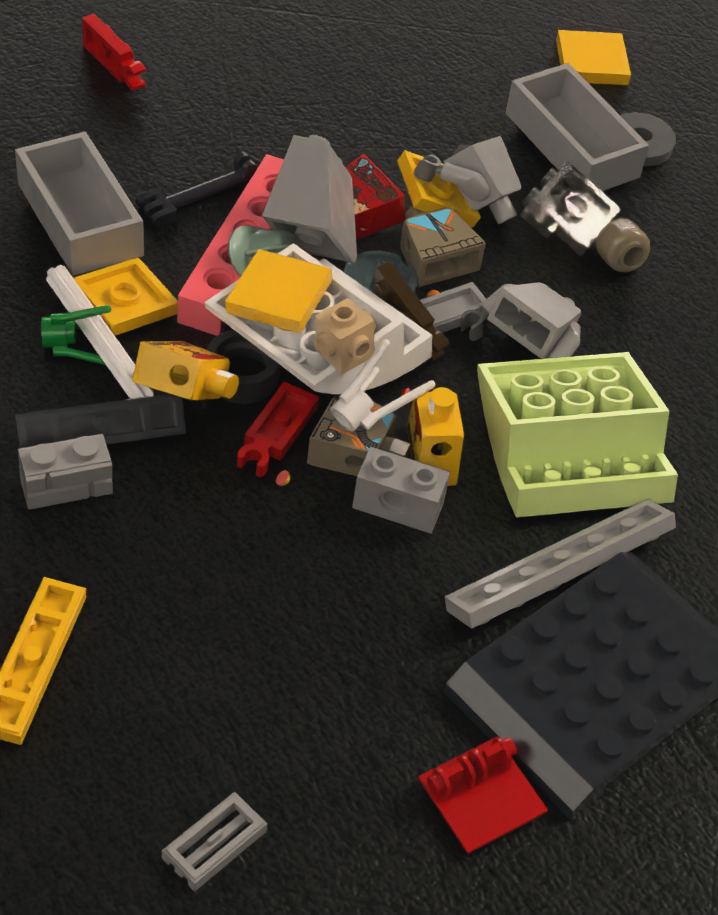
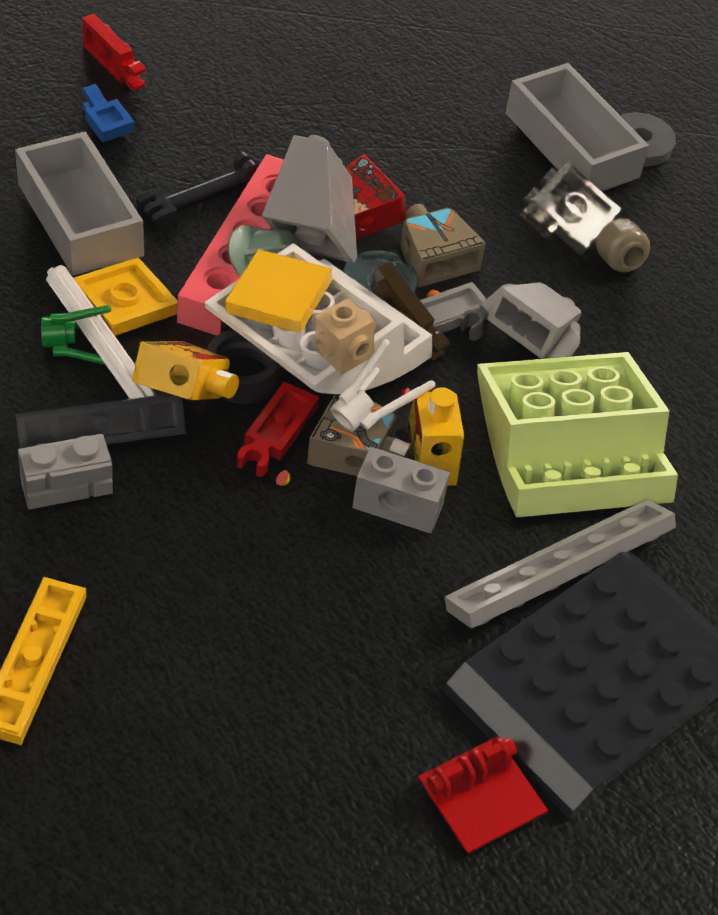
(106, 118): none -> blue plate
(201, 875): light grey tile -> none
(434, 194): yellow tile -> none
(481, 173): light grey torso -> none
(595, 56): yellow tile -> none

